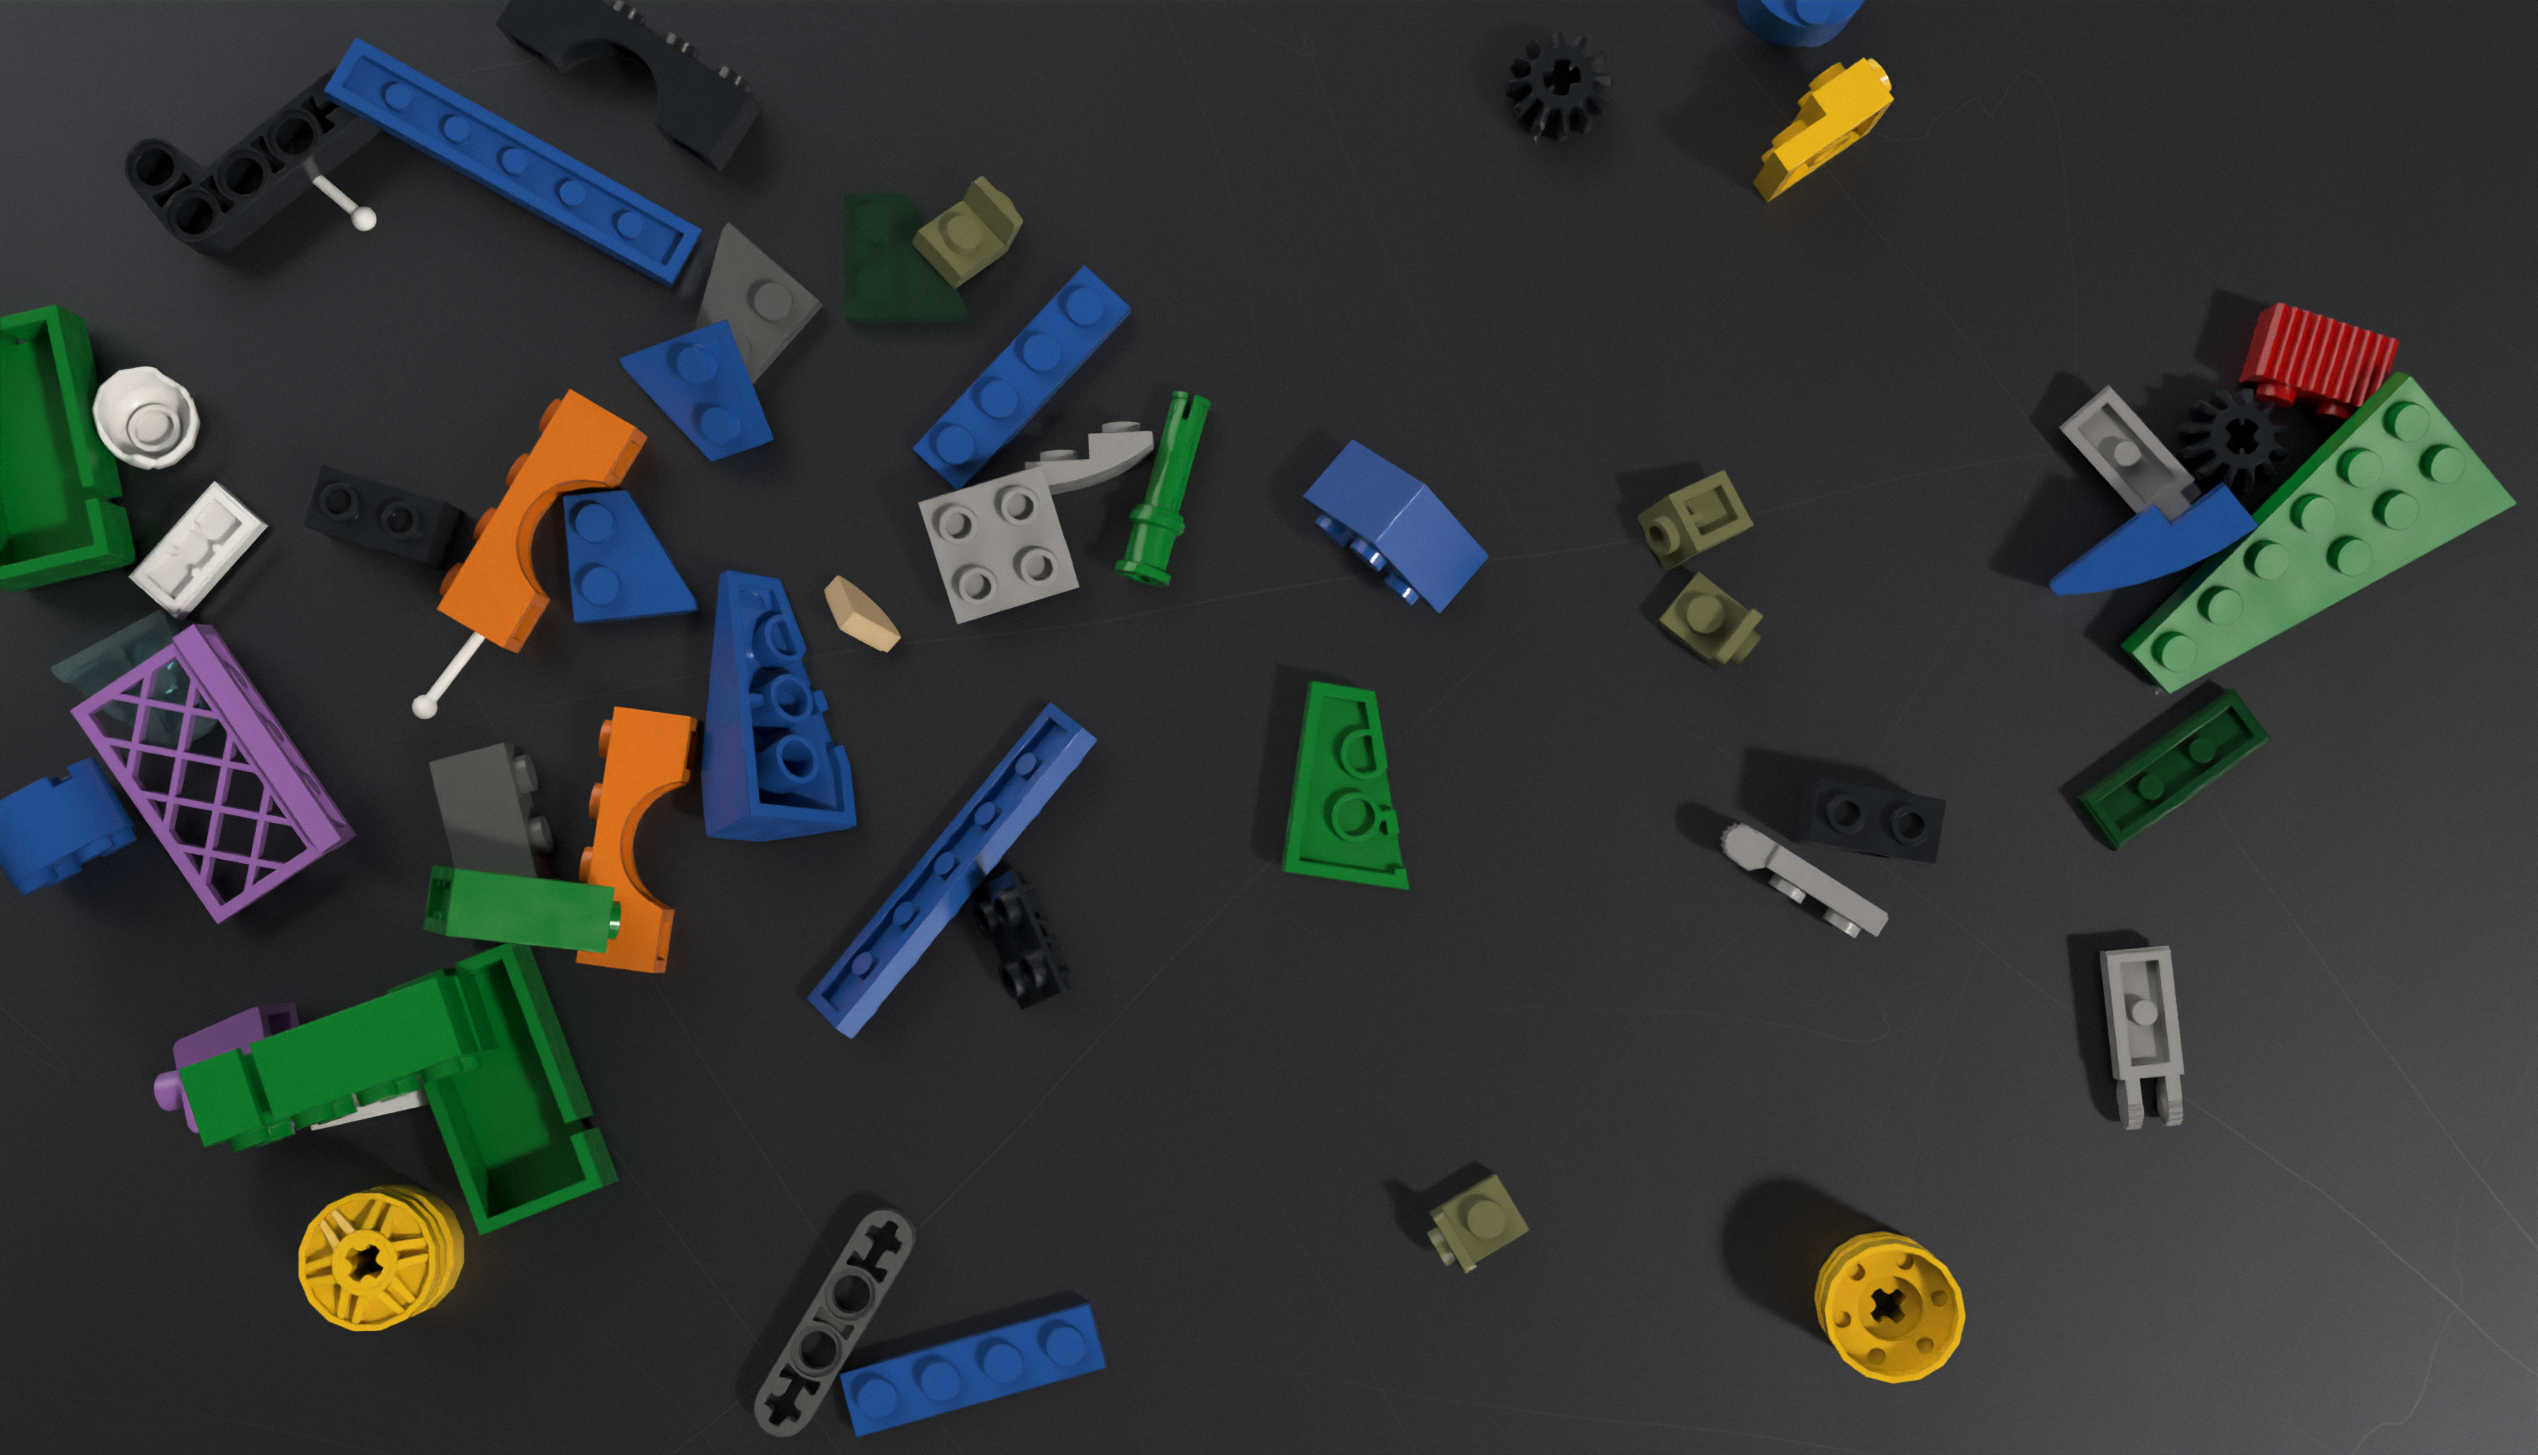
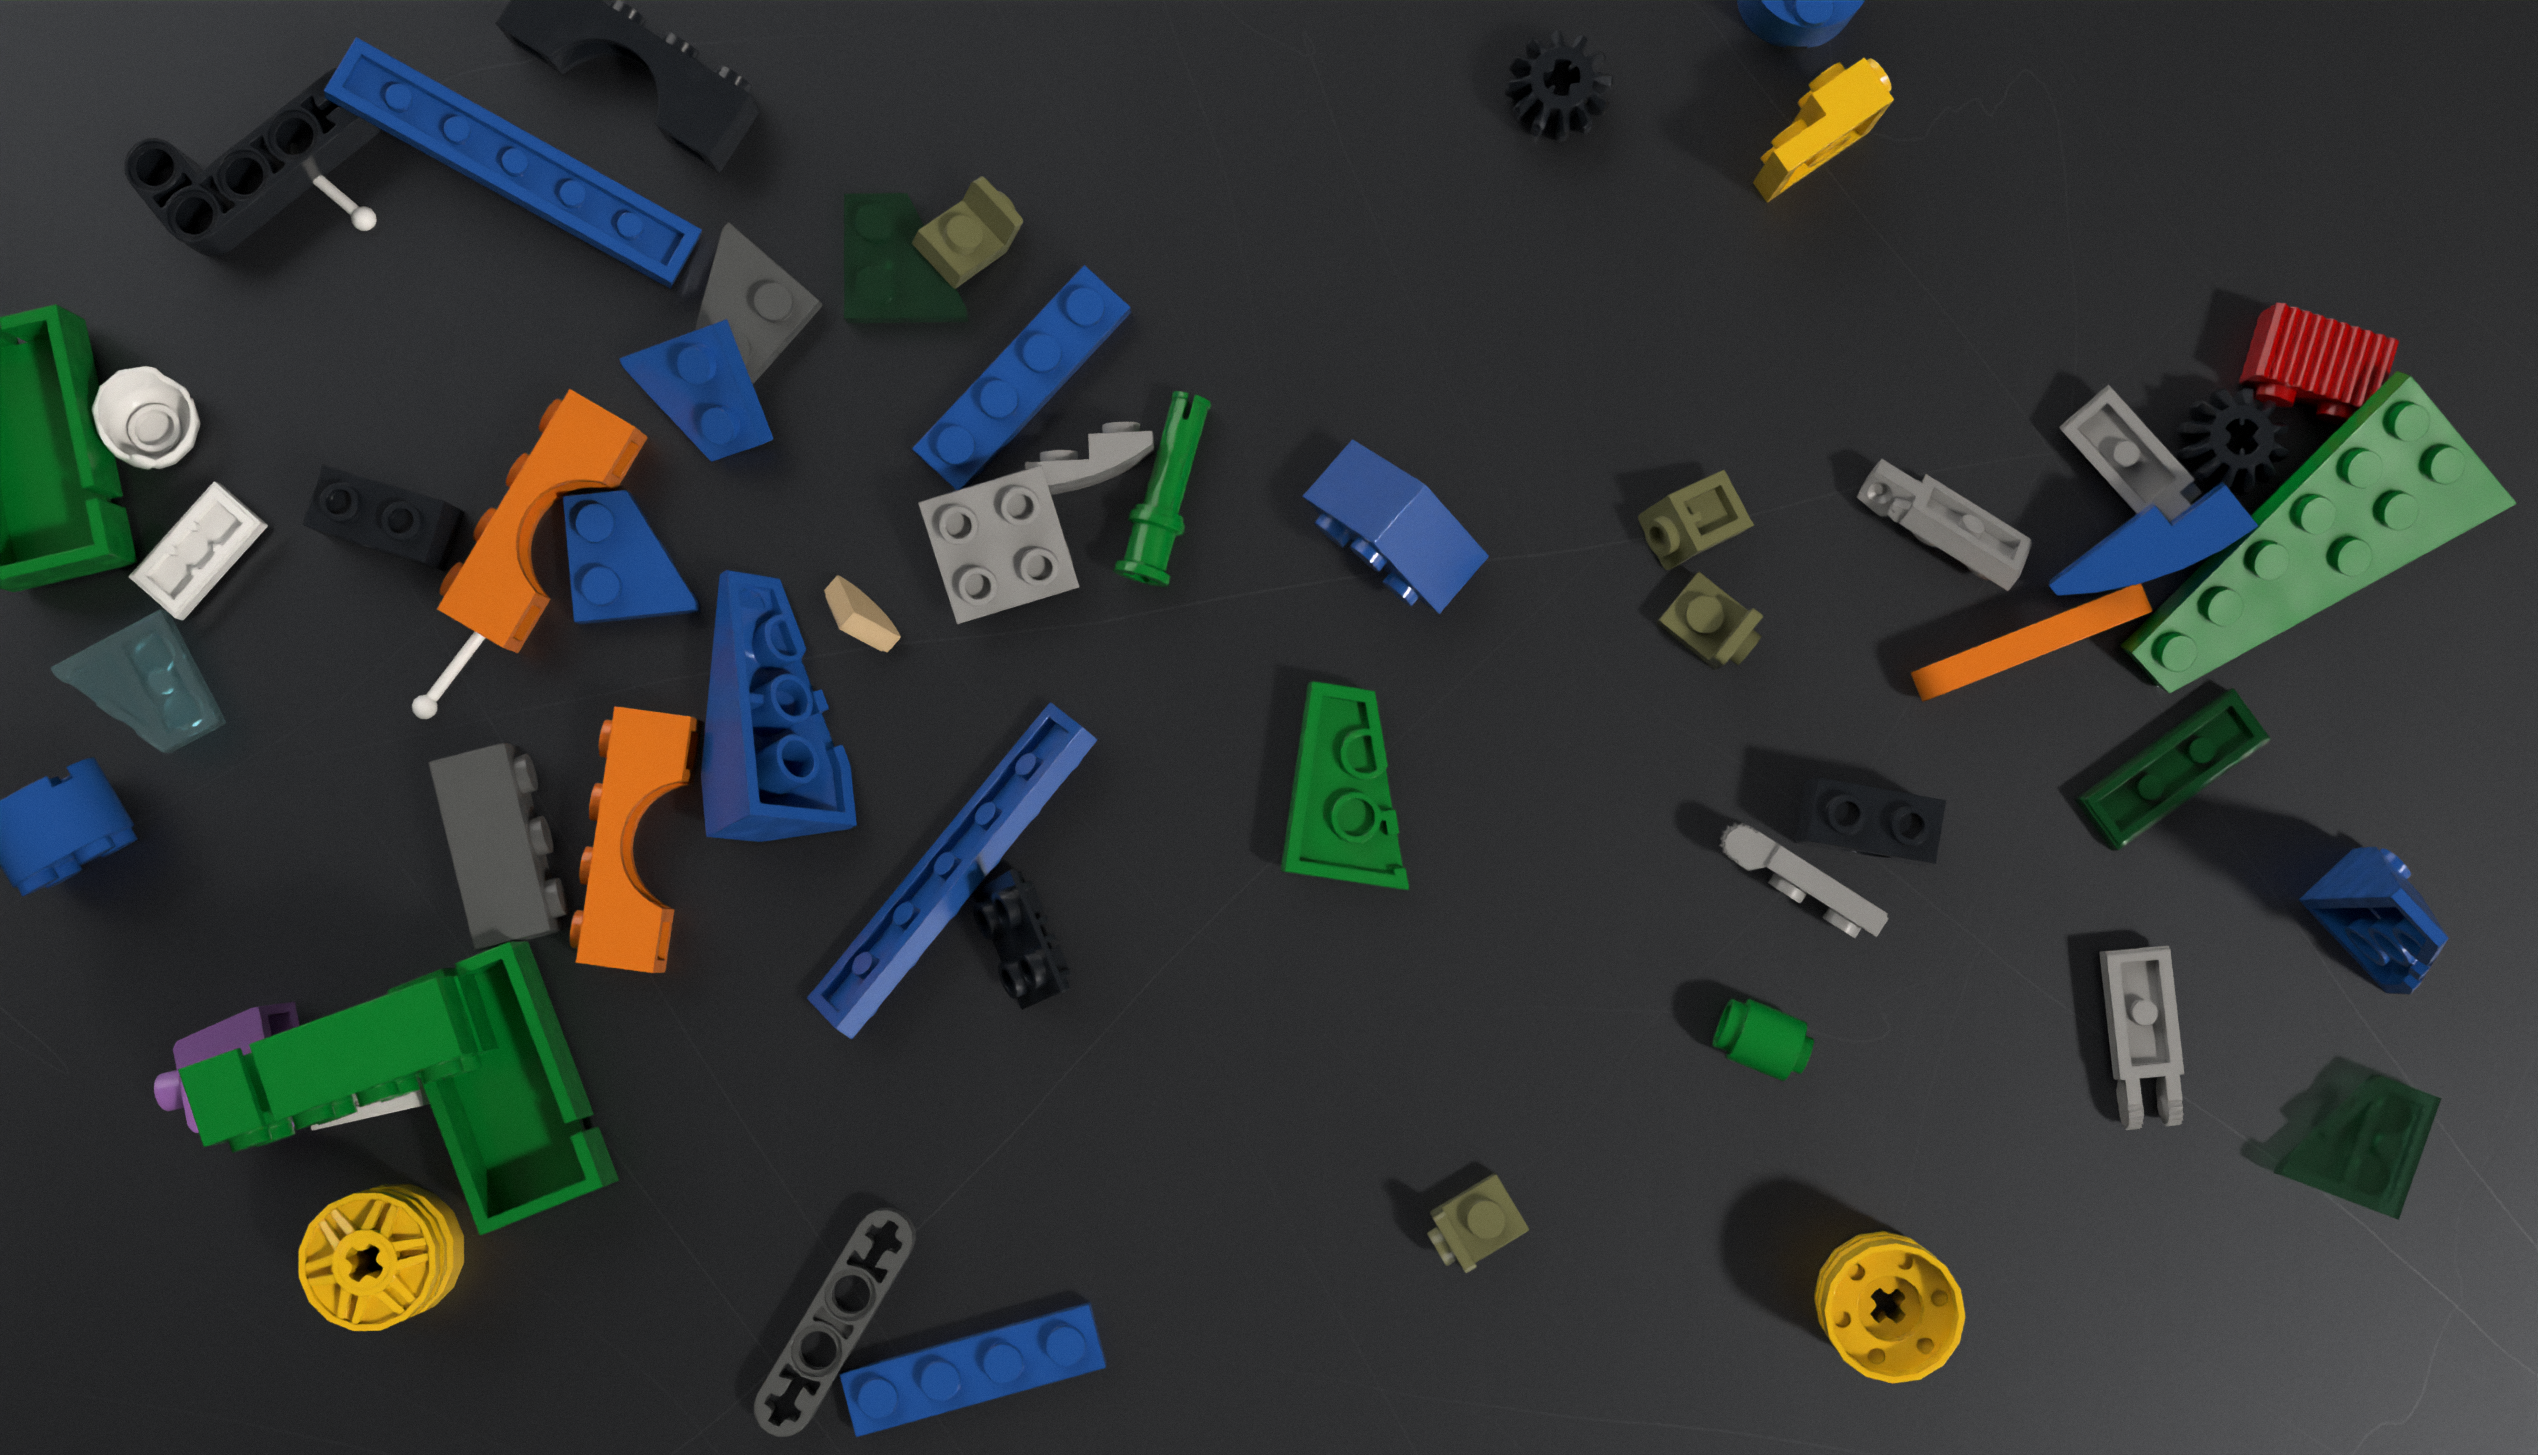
(260, 740): medium lavender fence -> none
(521, 909): green slope -> none
(1763, 1039): none -> green brick
(1948, 522): none -> light grey hinge
(2031, 642): none -> orange beam
(2366, 1146): none -> clear green wing
(2378, 918): none -> blue wedge

